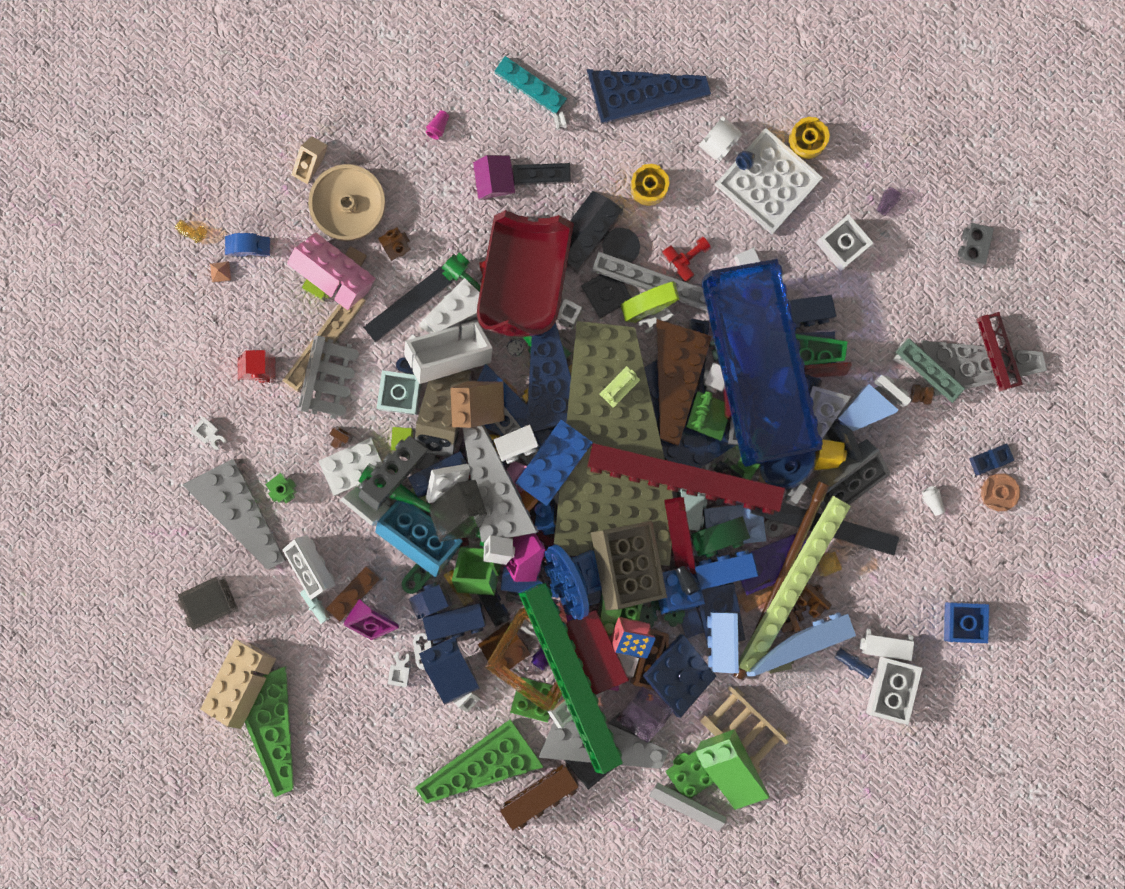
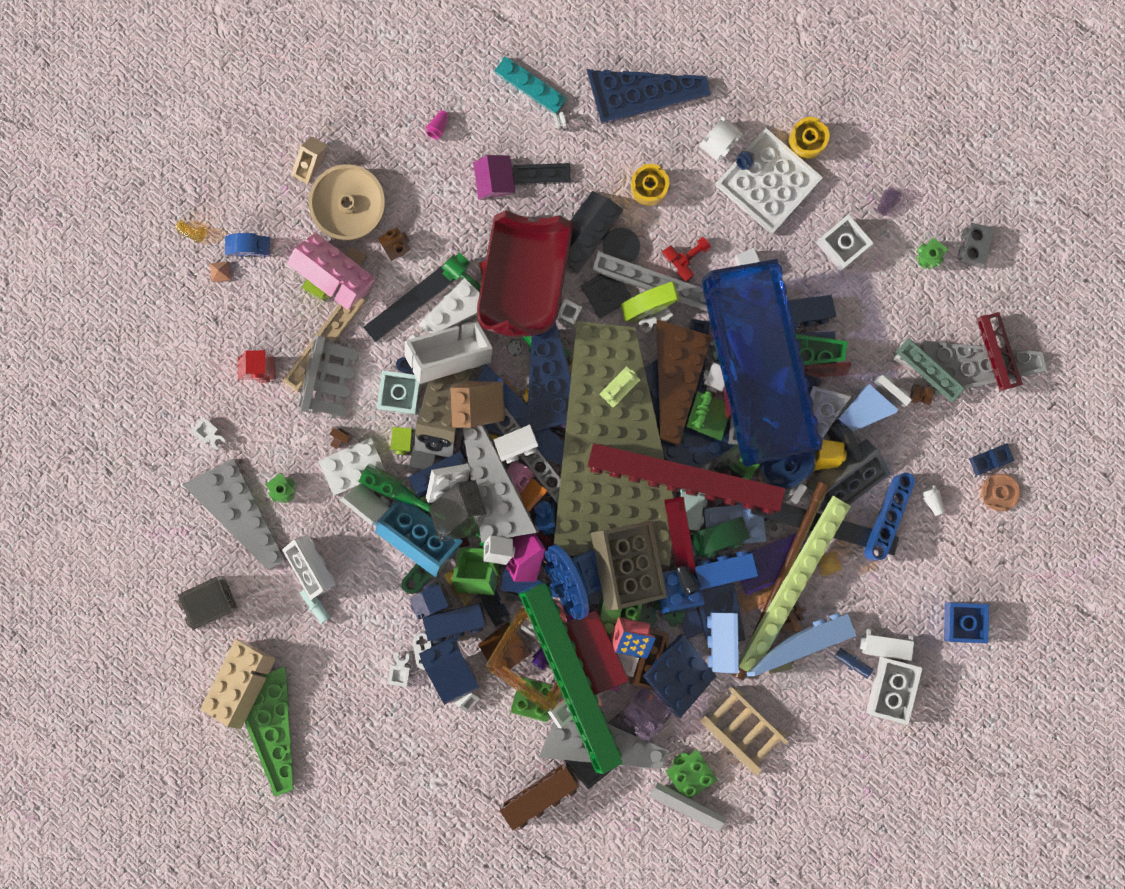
(356, 590): reddish brown brick -> none
(369, 621): magenta slope -> none
(376, 496): dark grey brick -> none
(490, 760): bright green wing -> none
(554, 462): blue plate -> none
(731, 769): bright green slope -> none
(814, 599): reddish brown hips -> none
(883, 523): none -> blue beam
(931, 254): none -> bright green brick

